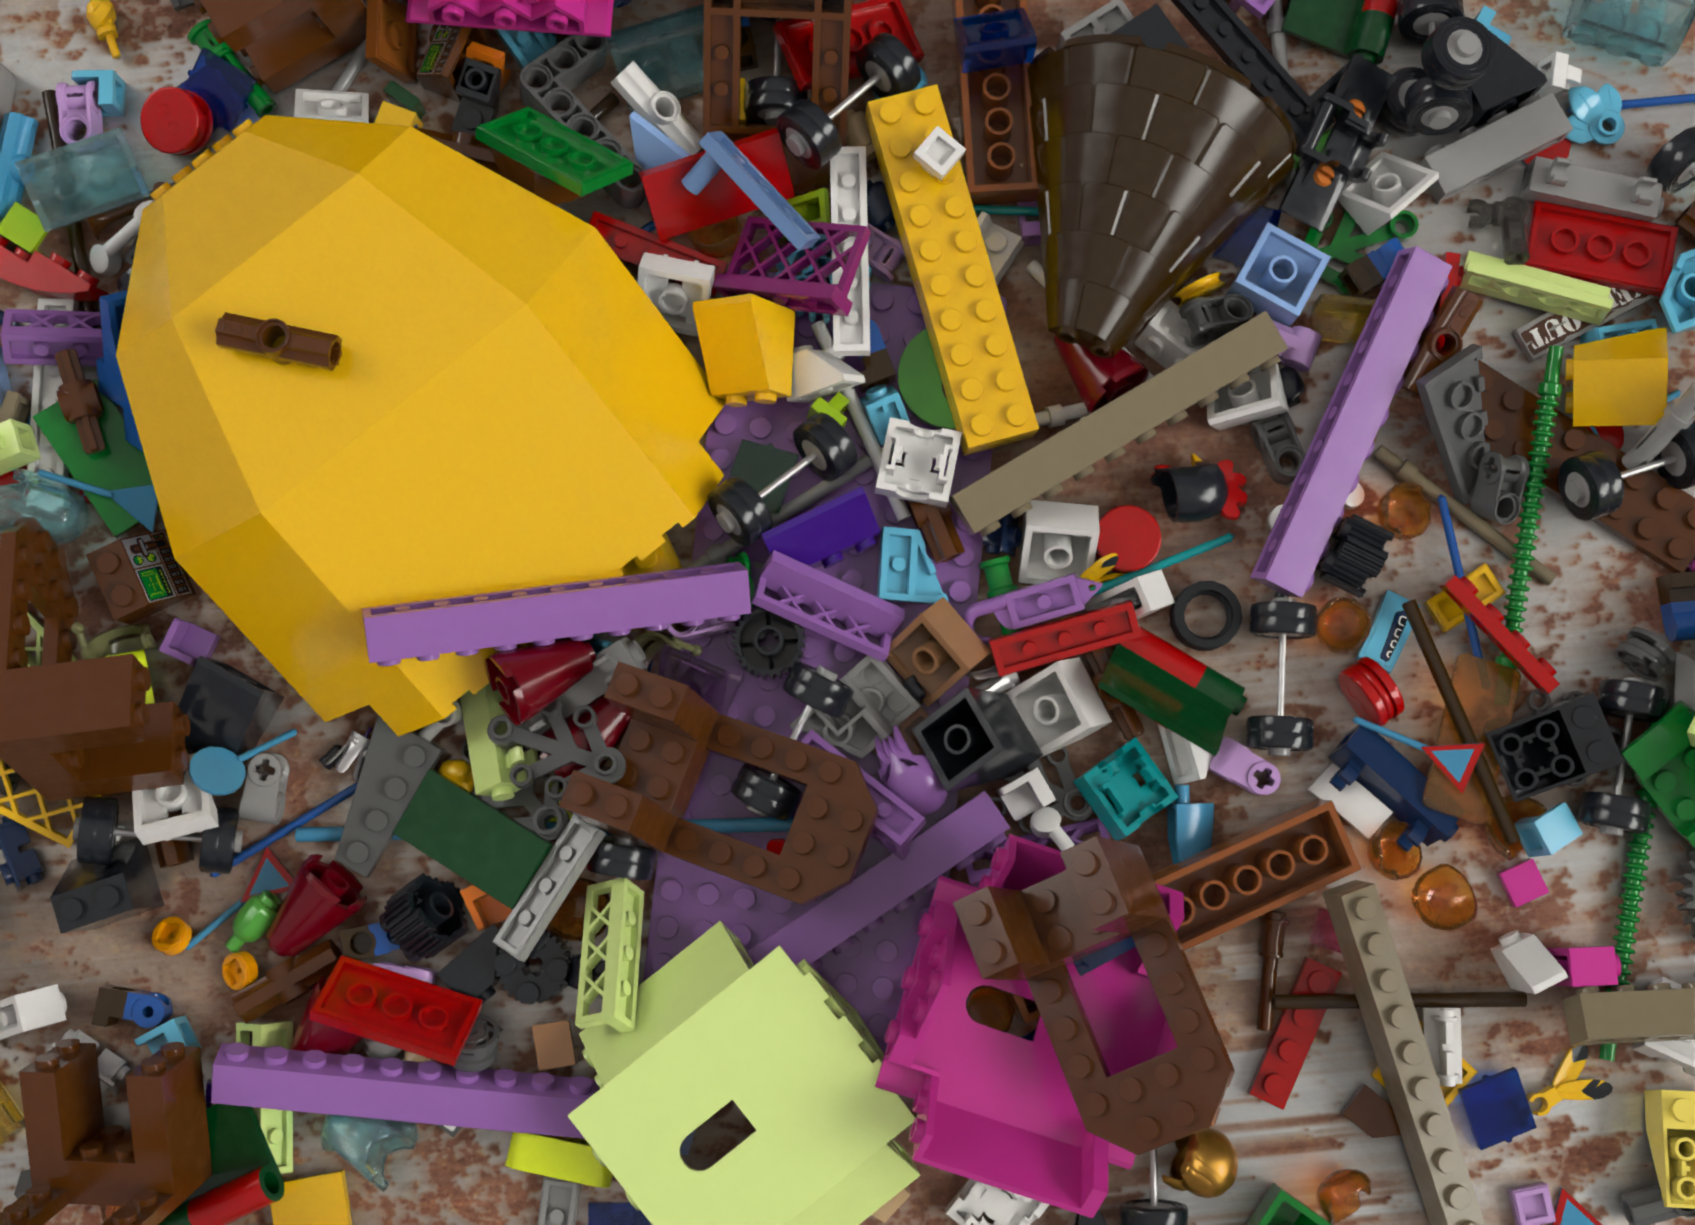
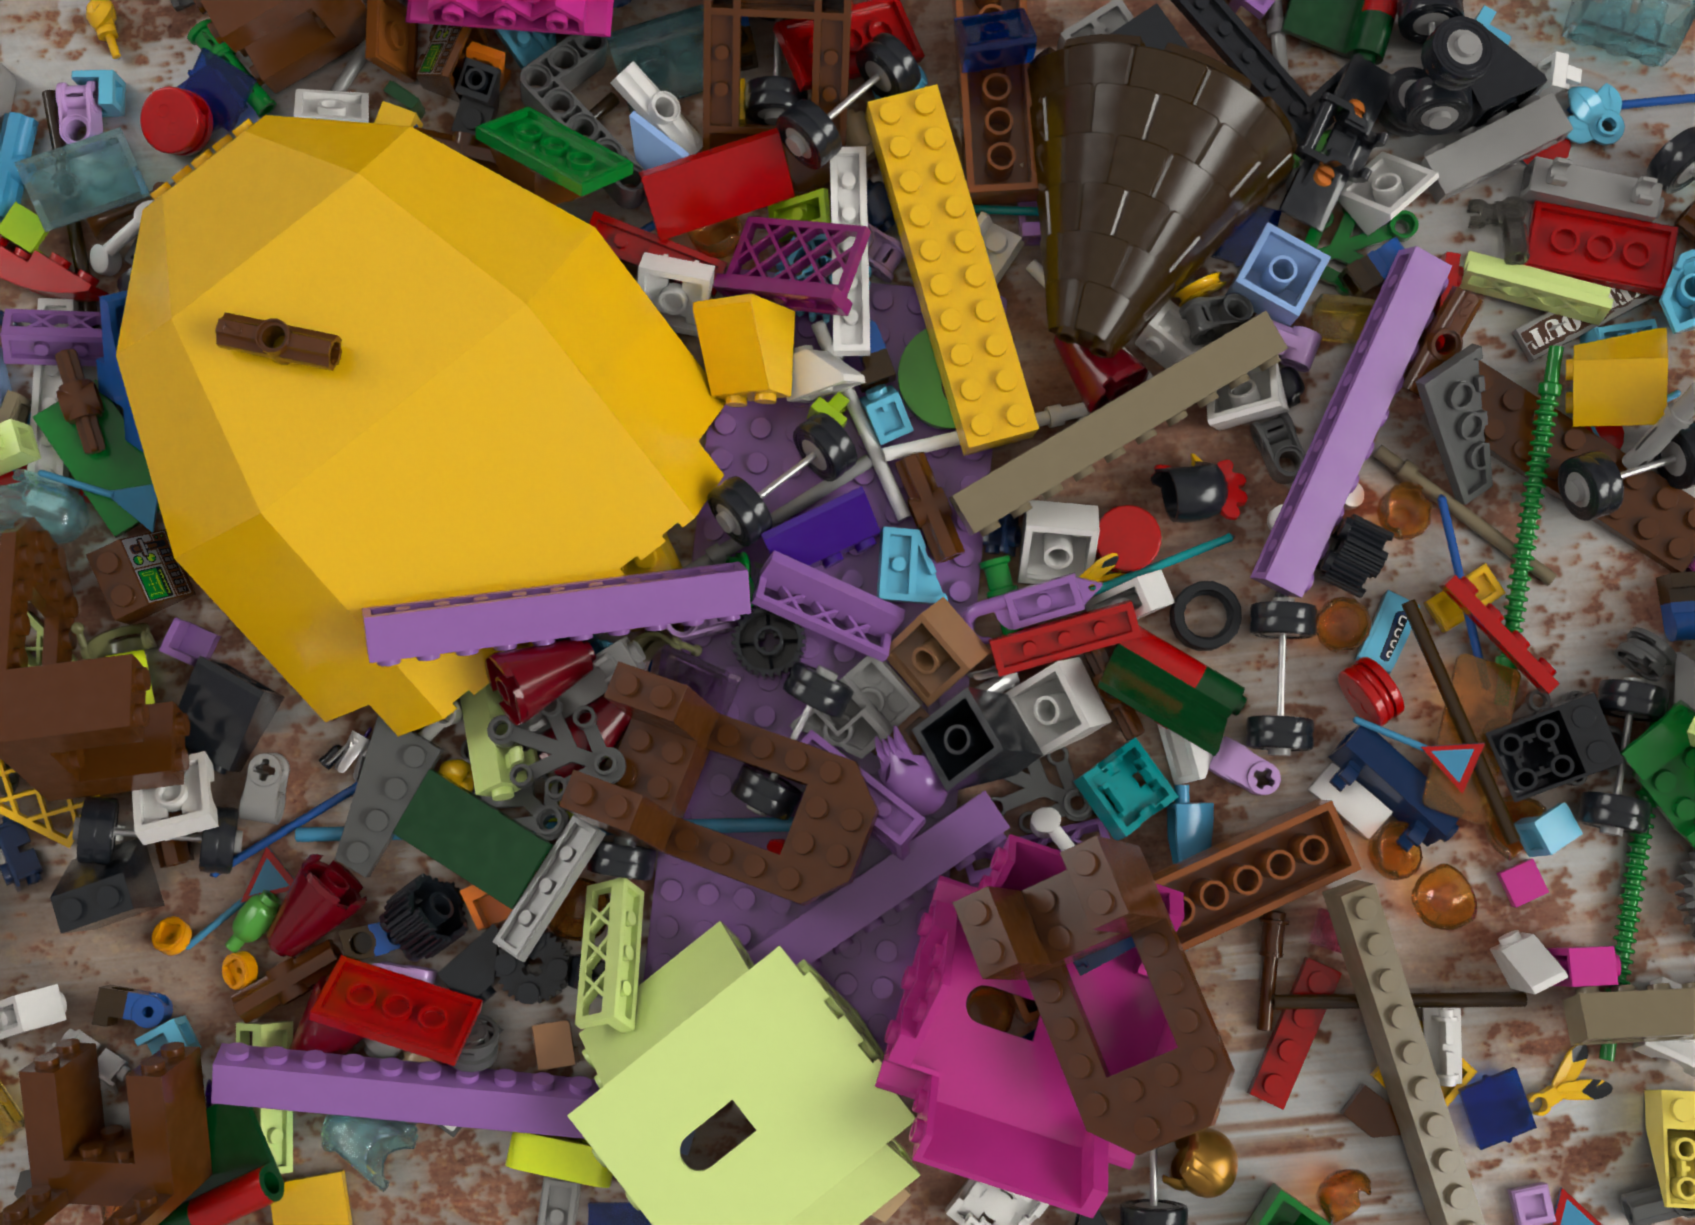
(221, 770): dark azure piece -> none
(724, 154): medium blue piece -> none
(761, 466): clear green piece -> none
(914, 479): white brick -> none
(914, 687): black piece -> none
(939, 153): white tile -> none
(1026, 794): white panel -> none
(1499, 491): dark grey piece -> none

